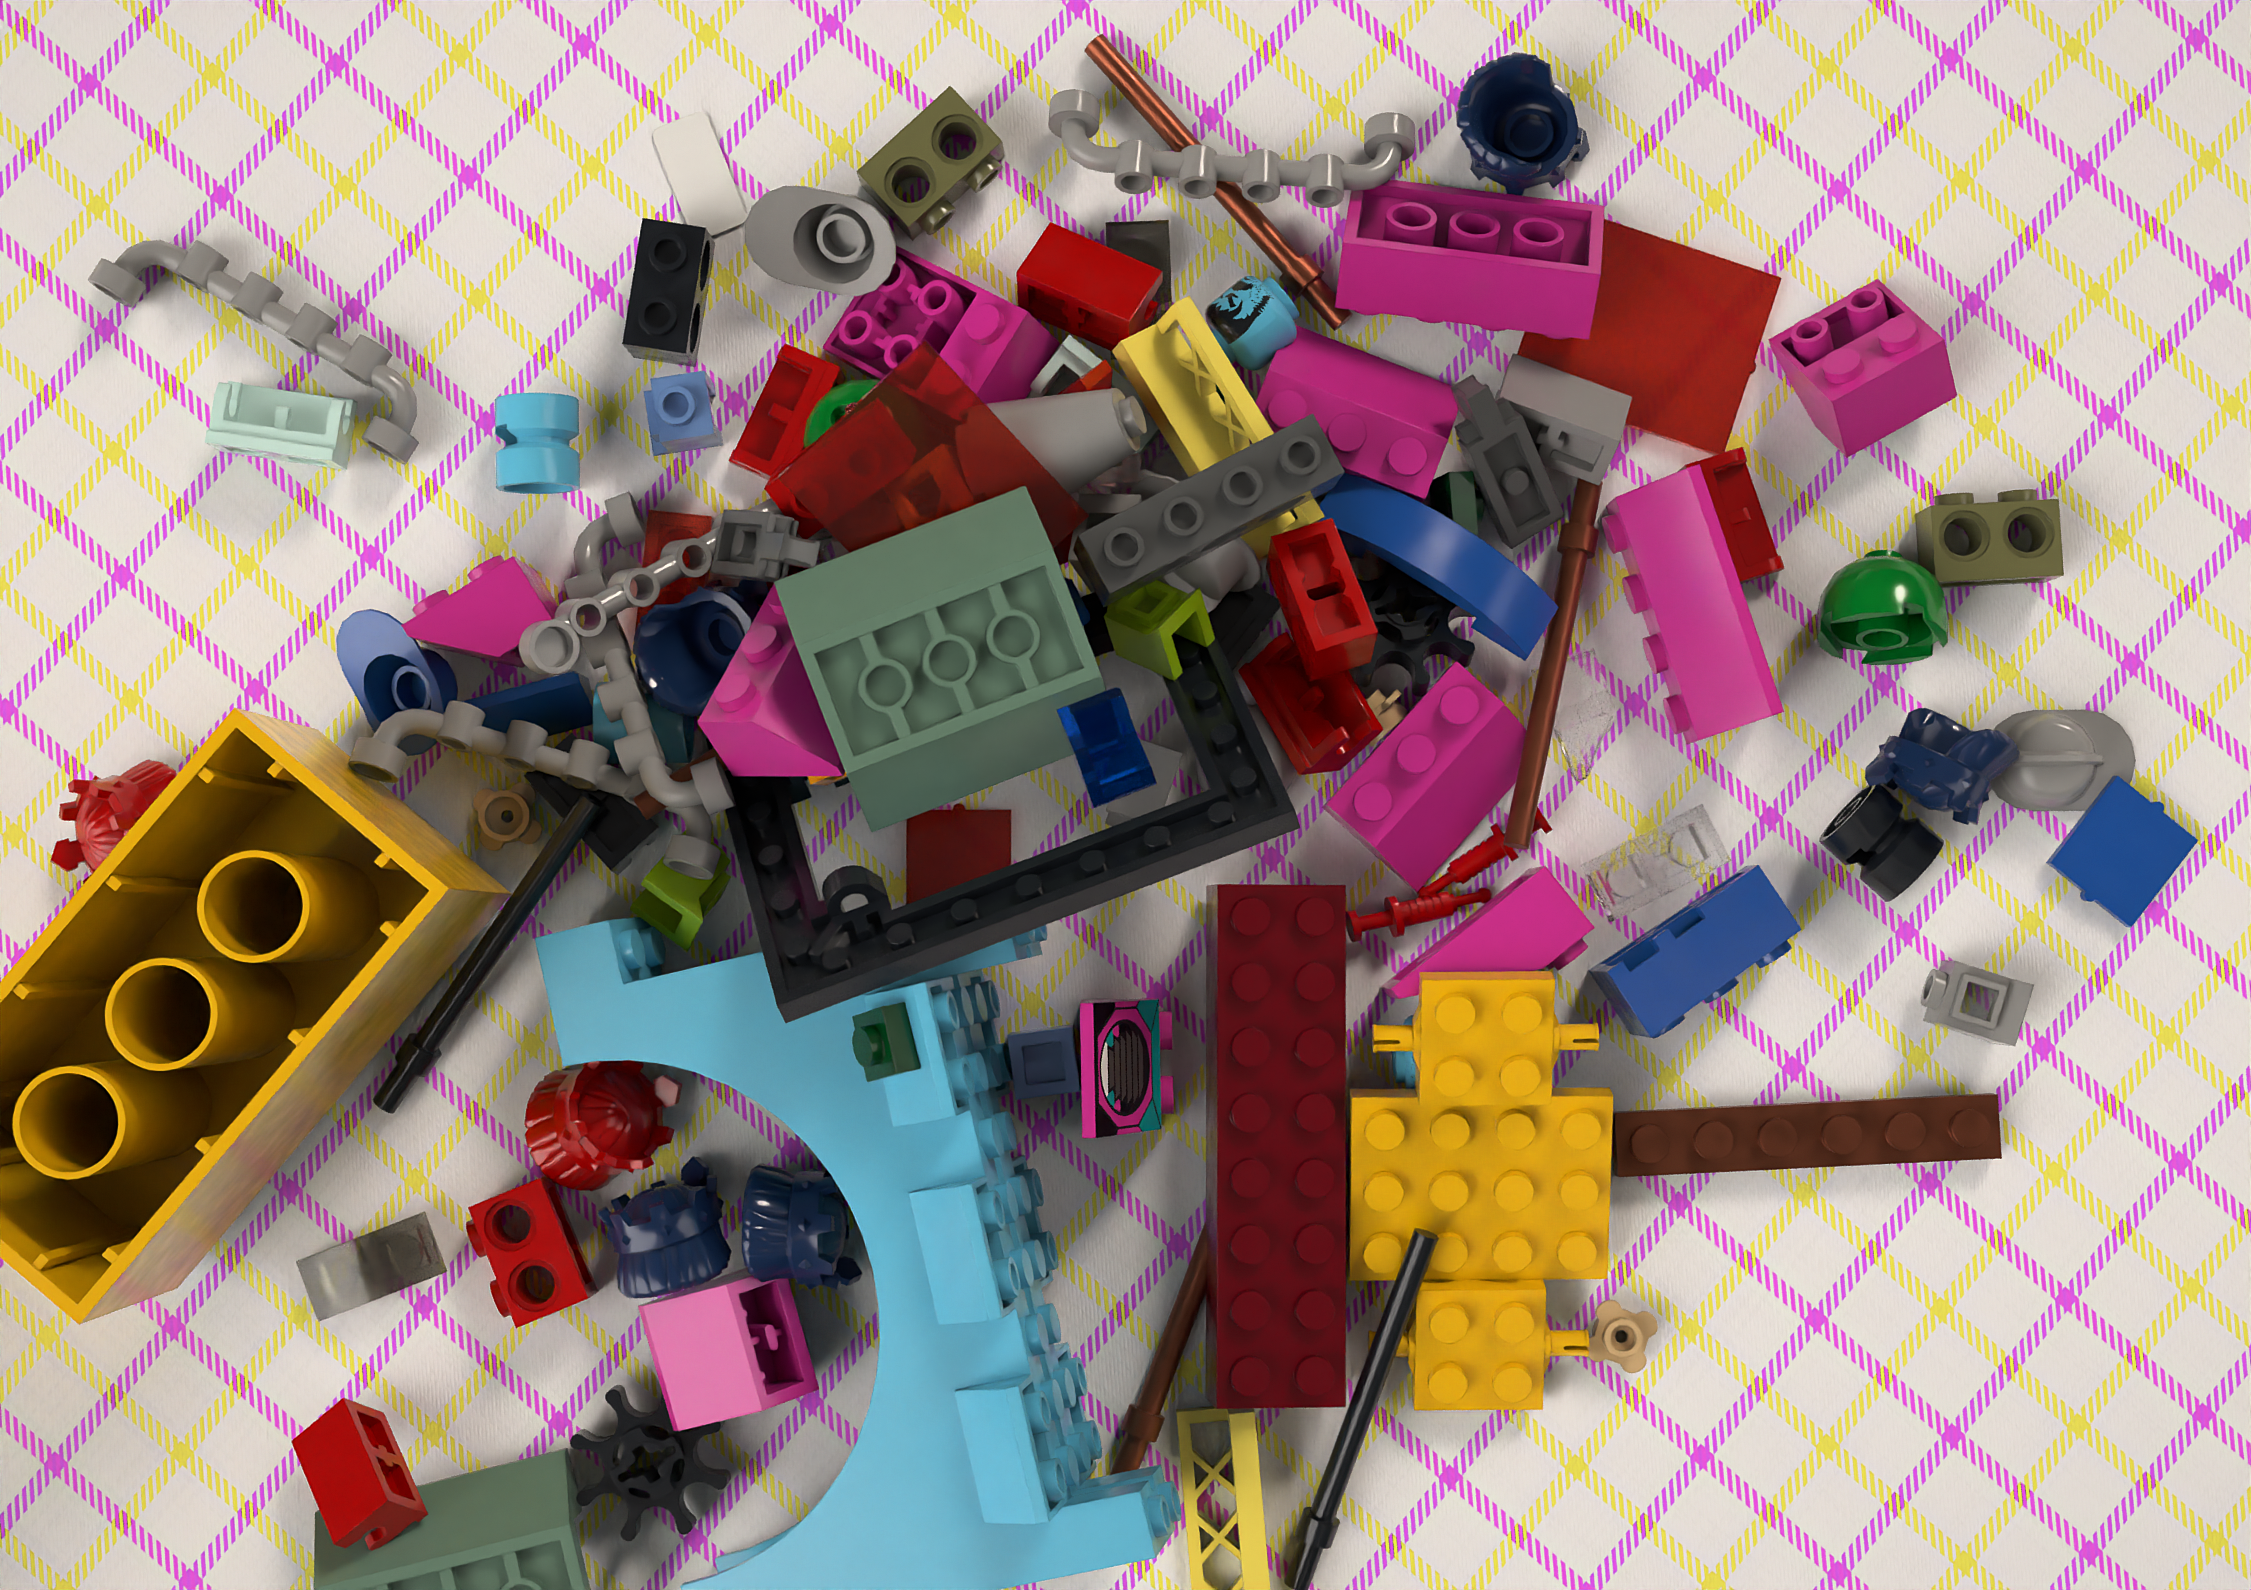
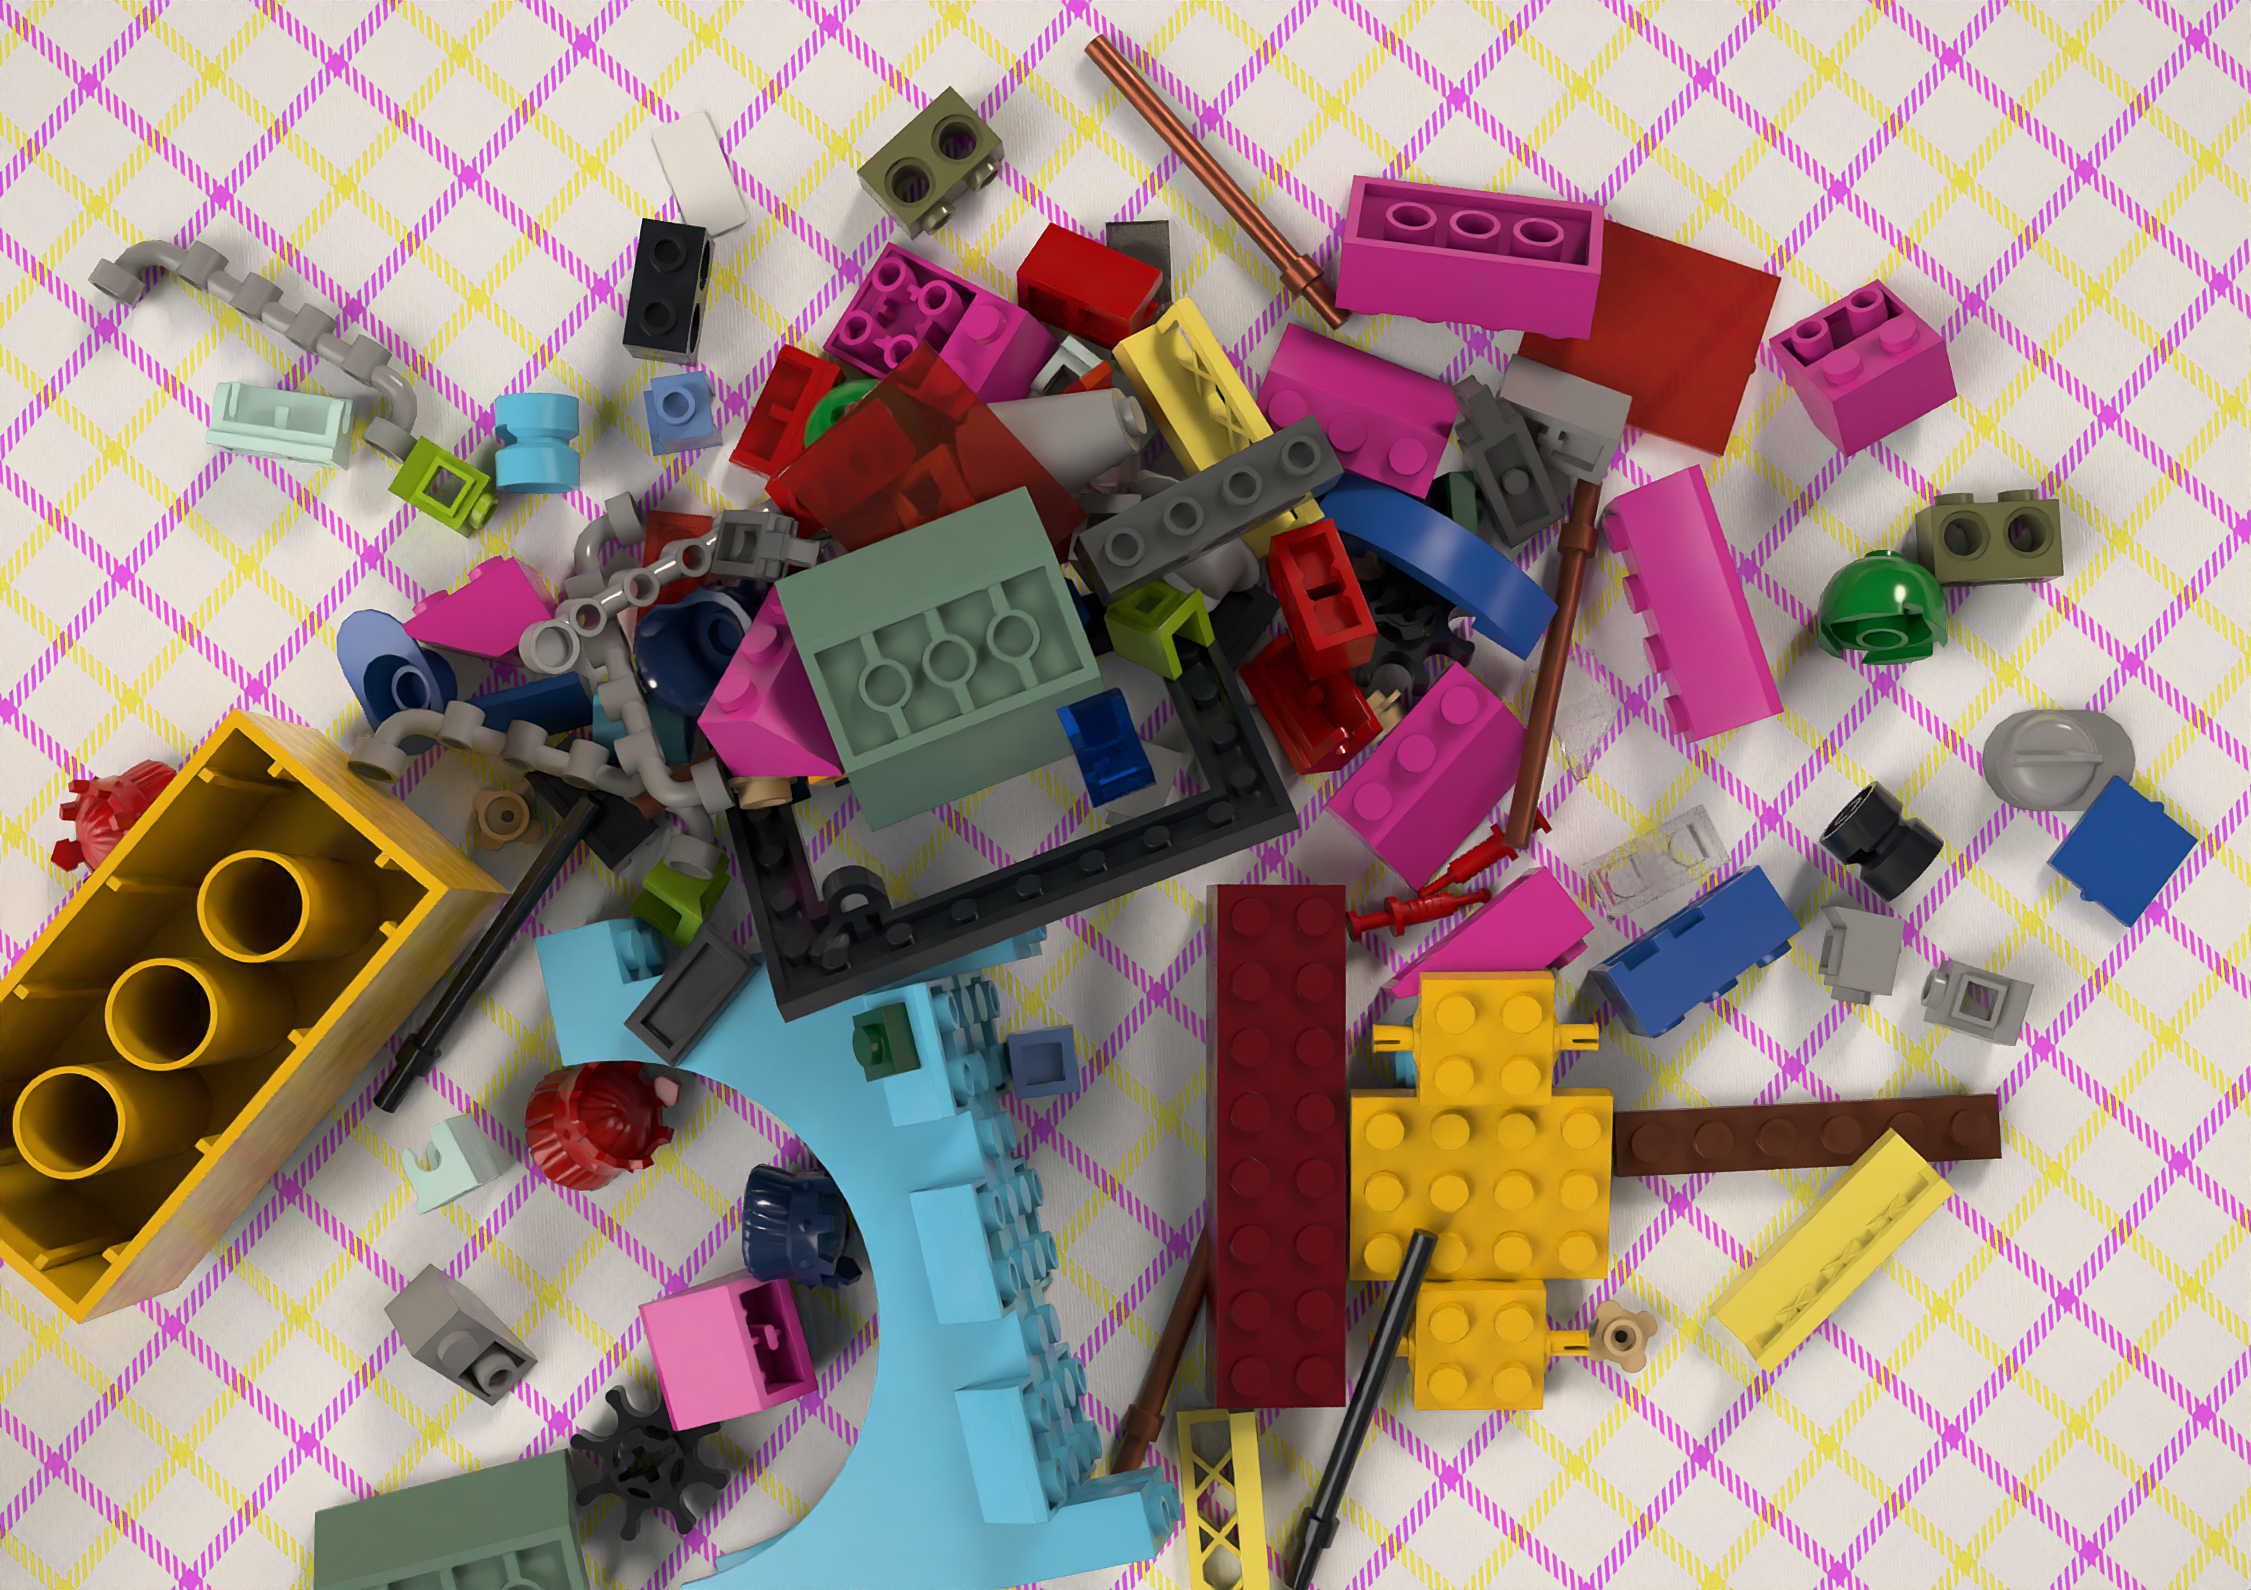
(358, 1475): red hinge -> none
(371, 1266): clear smoke slope -> none
(446, 488): none -> lime window
(458, 1161): none -> light aqua hinge
(458, 1335): none -> light grey slope
(548, 1244): red brick -> none
(668, 1234): dark blue hair -> none
(692, 994): none -> black tile
(762, 791): none -> tan plate
(821, 240): light grey piece -> none
(954, 848): clear red piece -> none
(1122, 1066): slope -> none
(1252, 321): medium azure head -> none
(1387, 141): light grey bar -> none
(1519, 124): dark blue hair -> none
(1740, 515): red hinge -> none
(1831, 1249): none -> light yellow fence
(1860, 954): none -> light grey window
(1943, 763): dark blue hair -> none

